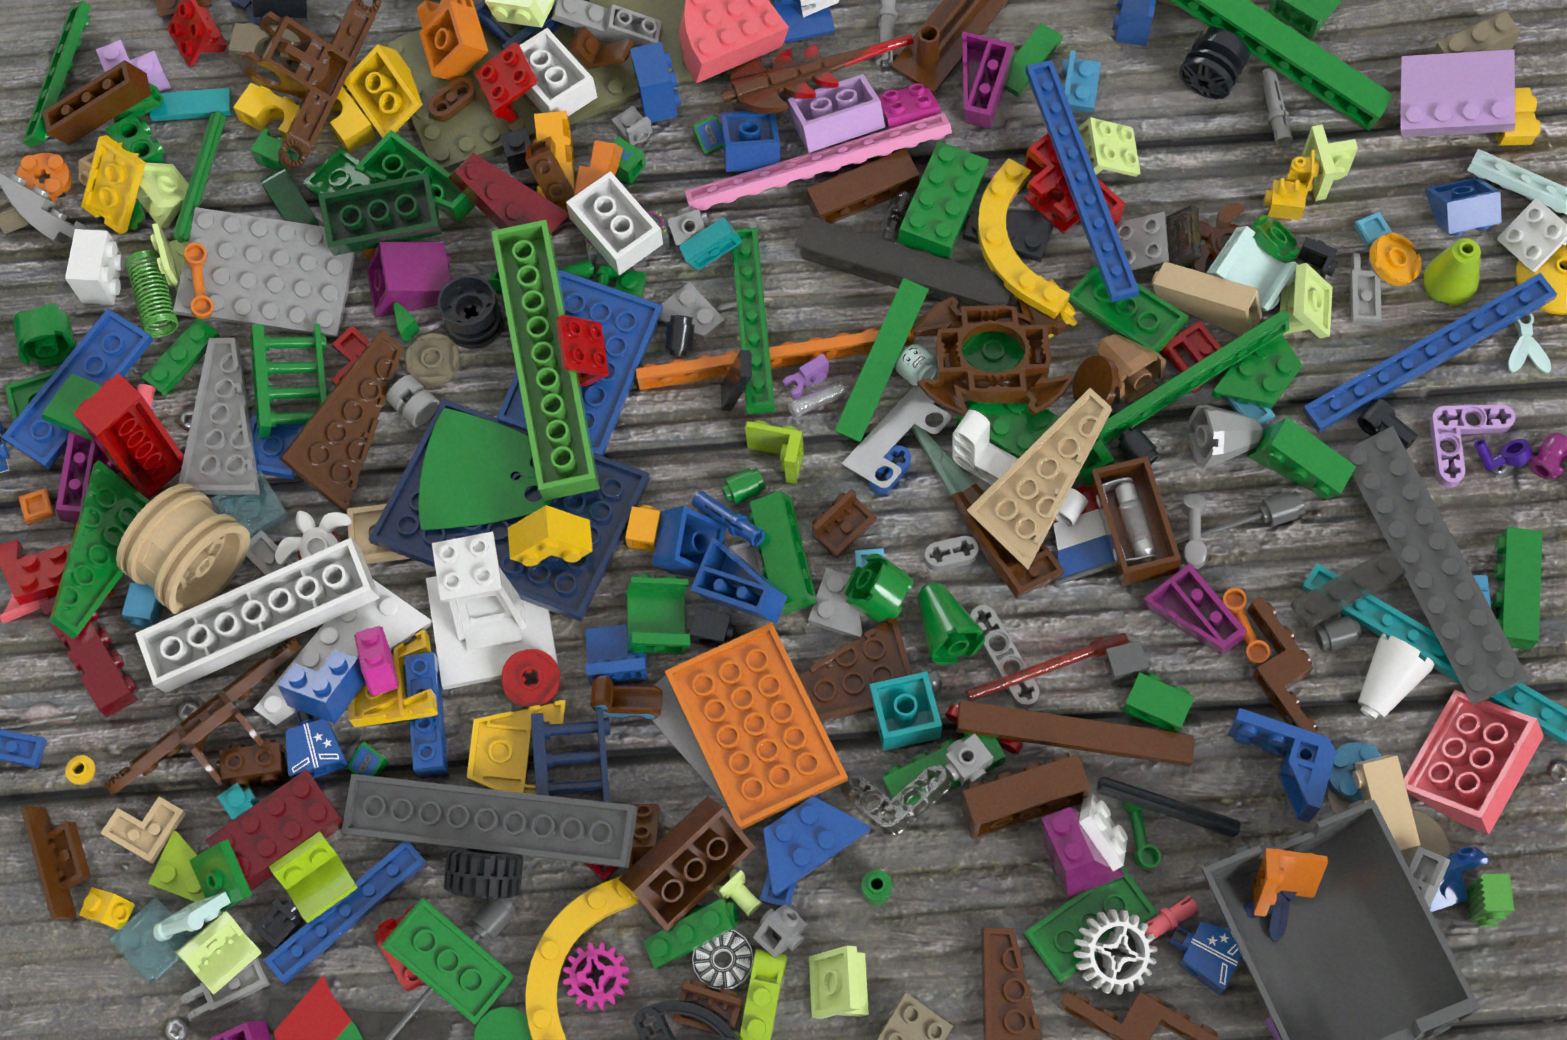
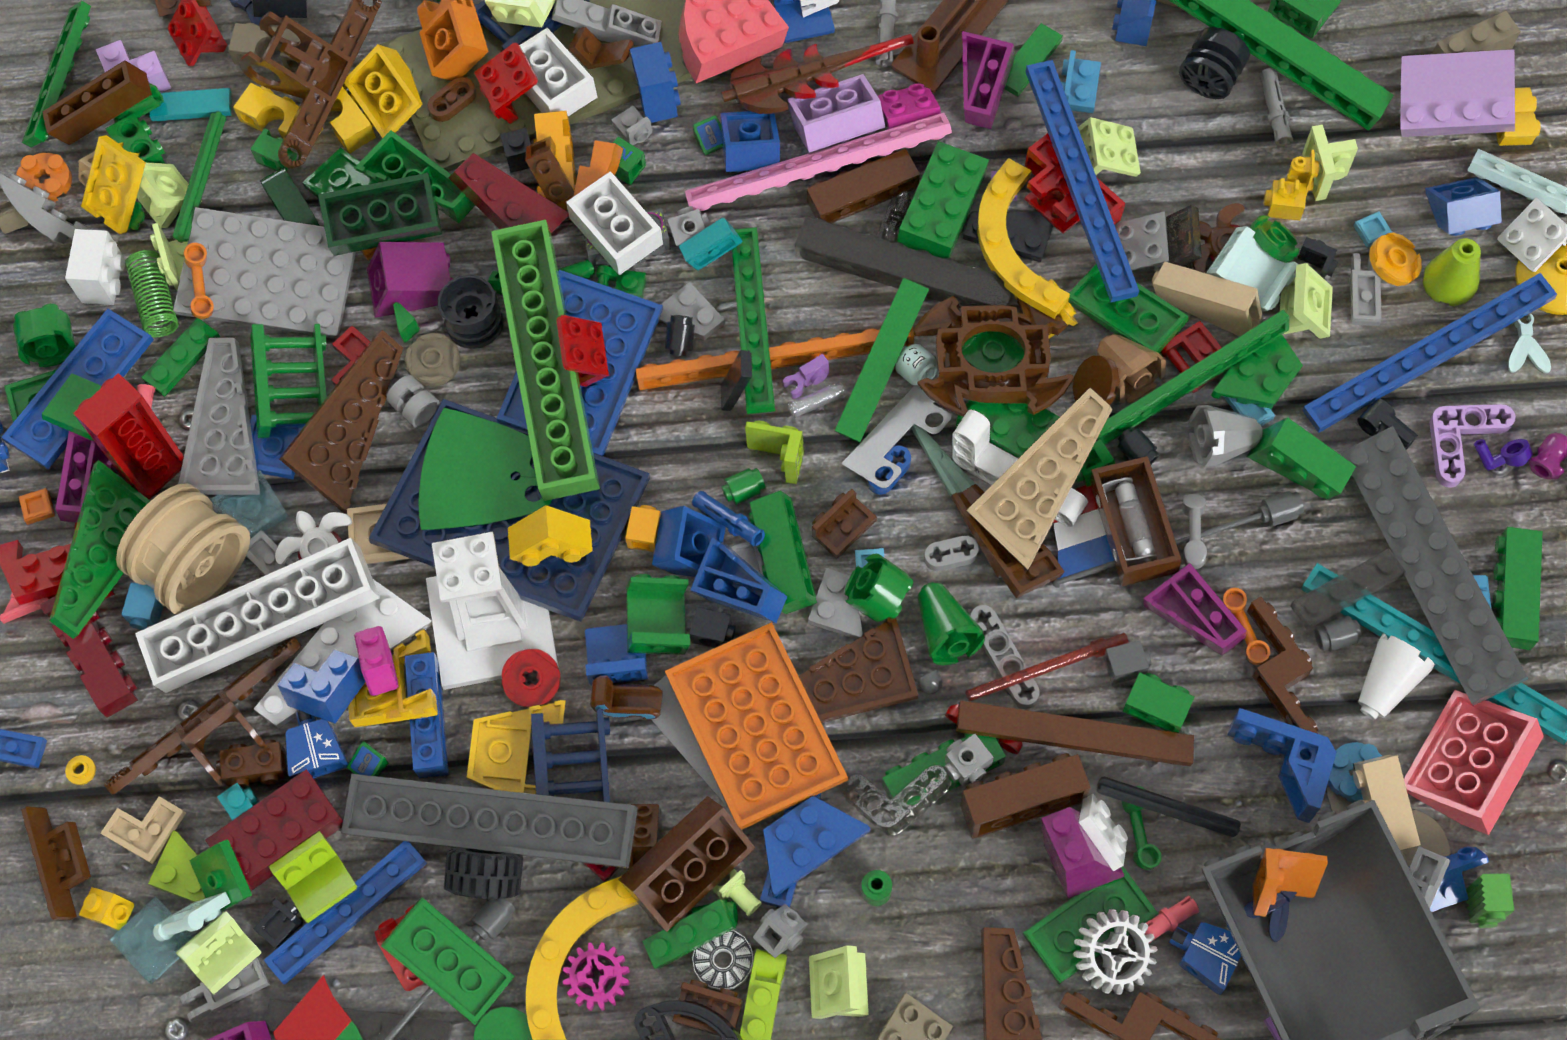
(905, 711): teal slope -> none

